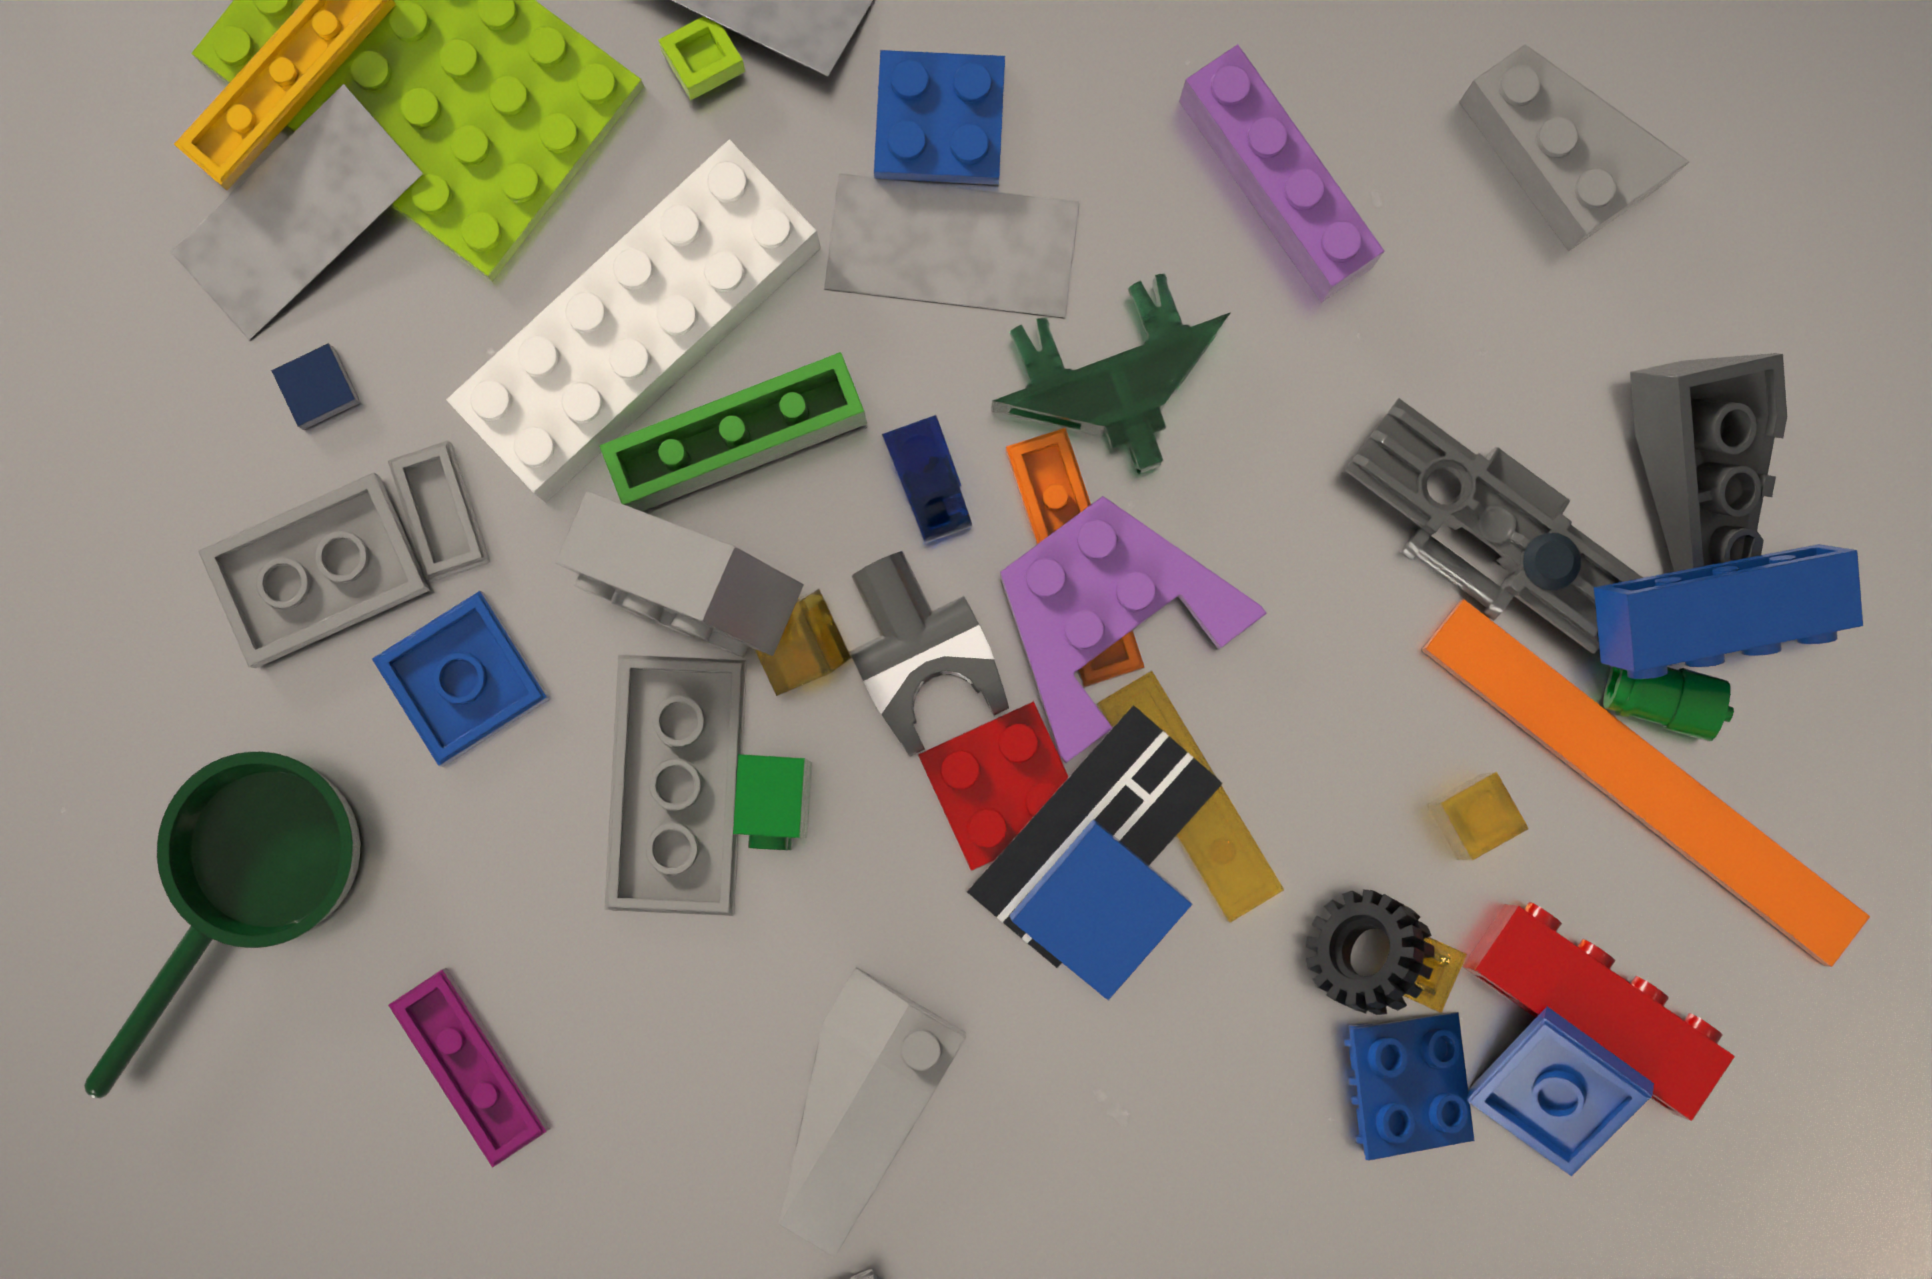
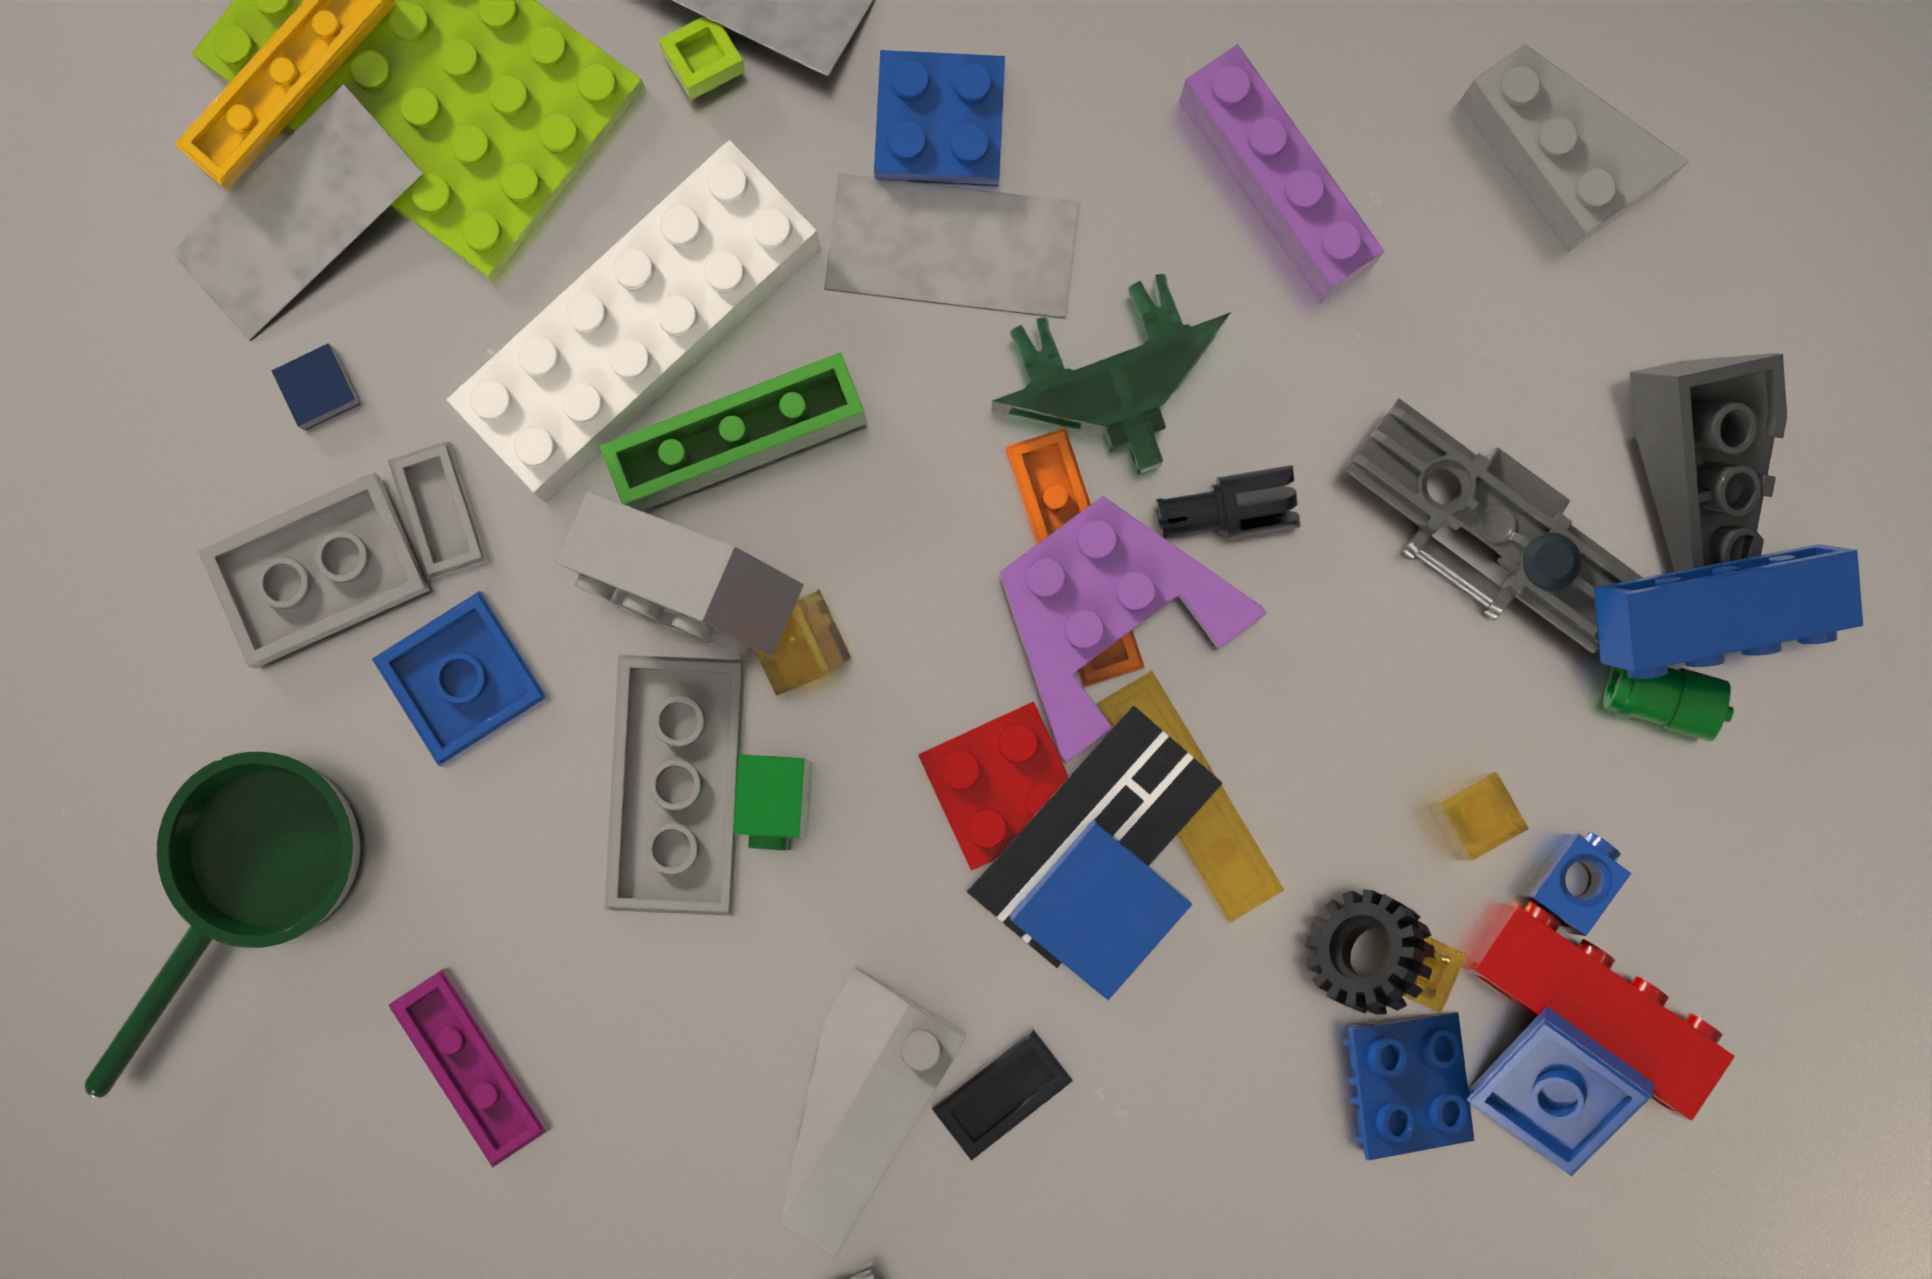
(918, 646): dark grey connector -> none
(928, 478): clear blue leg -> none
(1002, 1094): none -> black tile
(1235, 506): none -> black arm
(1549, 887): none -> blue brick
(1646, 783): orange tile -> none

